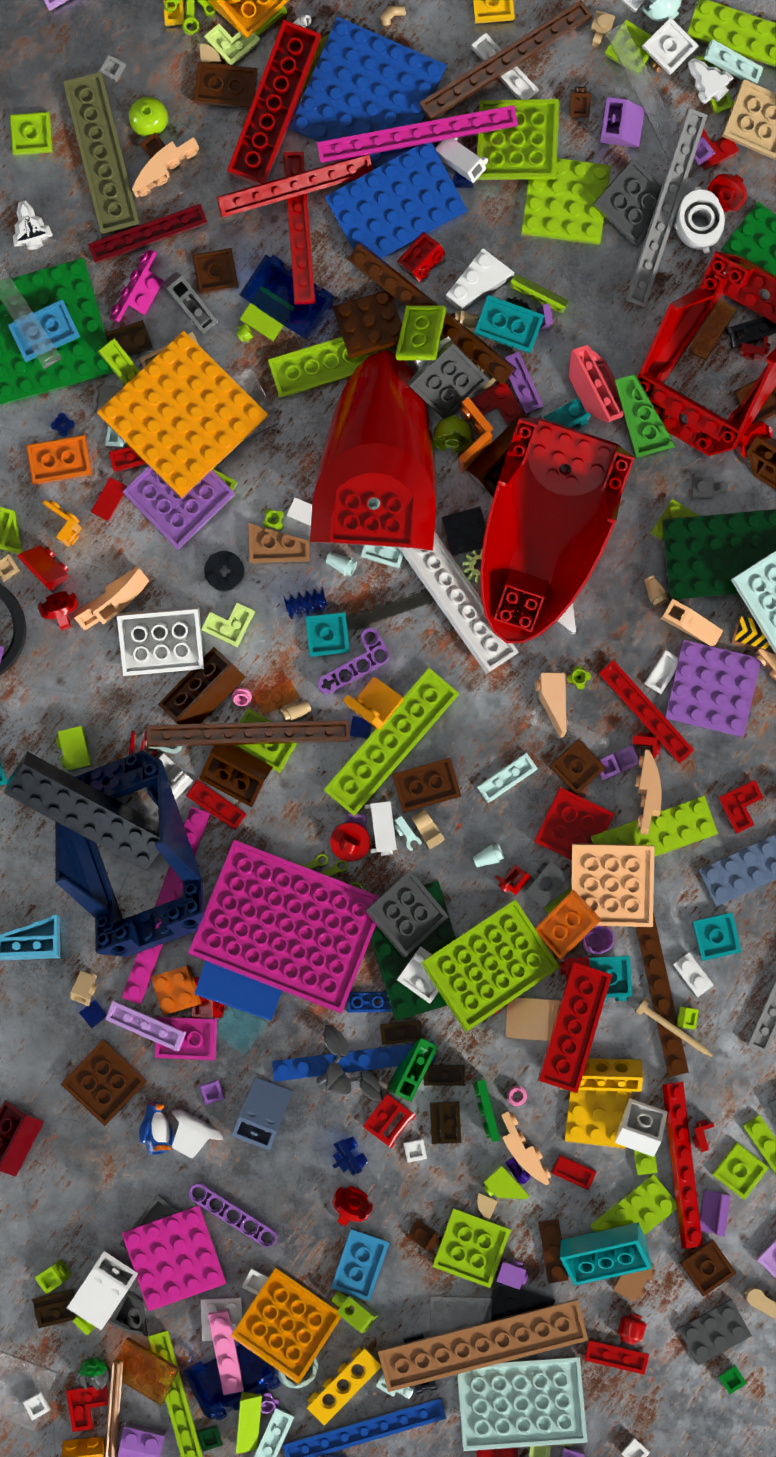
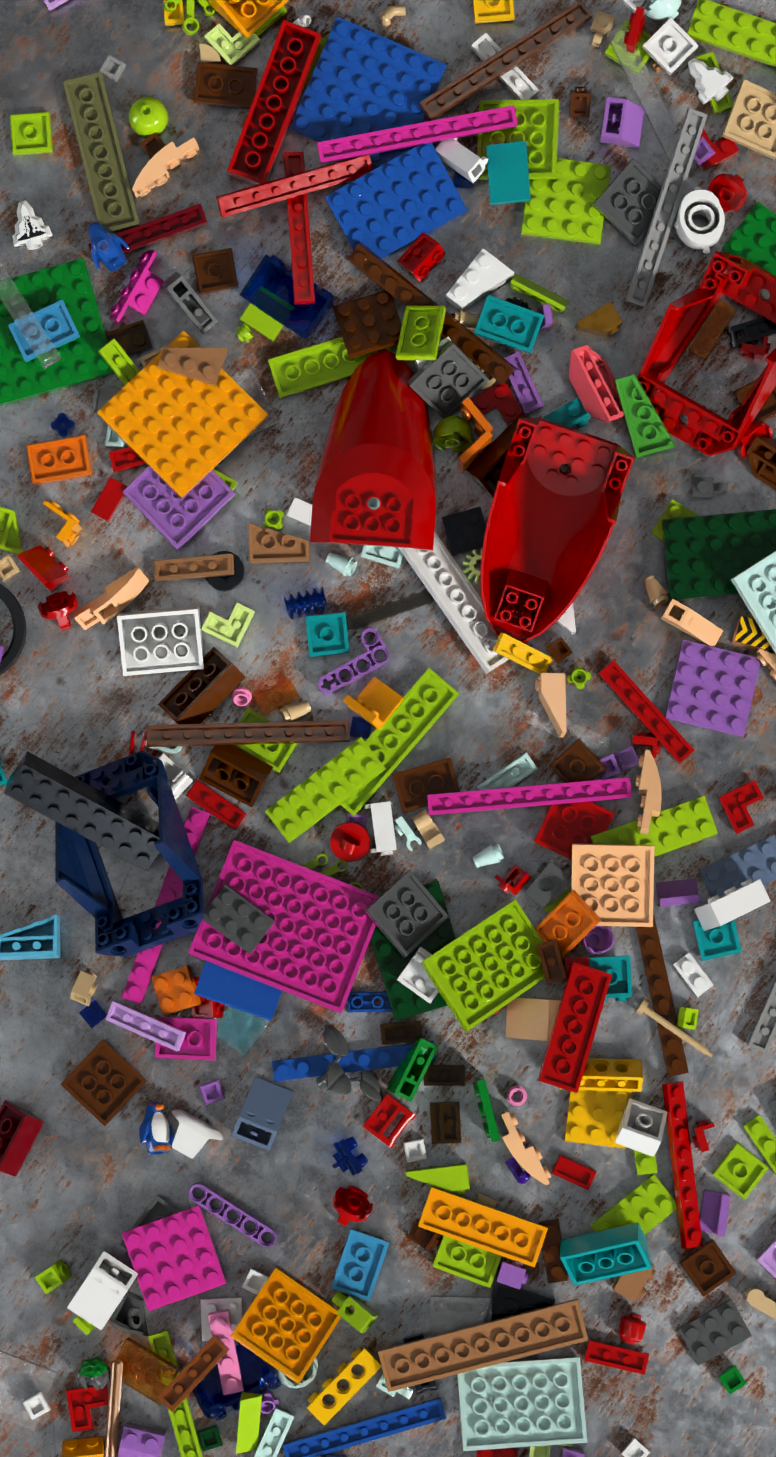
(52, 1308): dark brown plate -> none
(74, 749): lime brick -> none
(106, 247): none -> blue animal
(193, 1373): none -> dark orange plate
(194, 363): none -> medium nougat wing
(194, 567): none -> medium nougat plate
(237, 919): none -> dark grey plate
(325, 790): none -> lime plate
(447, 1177): none -> lime slope
(482, 1226): none -> light orange plate
(503, 1185): lime slope -> none
(508, 173): none -> teal tile
(522, 654): none -> yellow plate
(529, 796): none -> dark pink plate
(552, 961): none -> reddish brown plate
(559, 649): none -> reddish brown plate
(601, 321): none -> pearl gold slope
(636, 23): none -> red plate
(662, 672): white tile -> none
(677, 892): none -> medium lavender panel
(732, 62): light aqua plate -> none
(732, 904): none -> white wedge

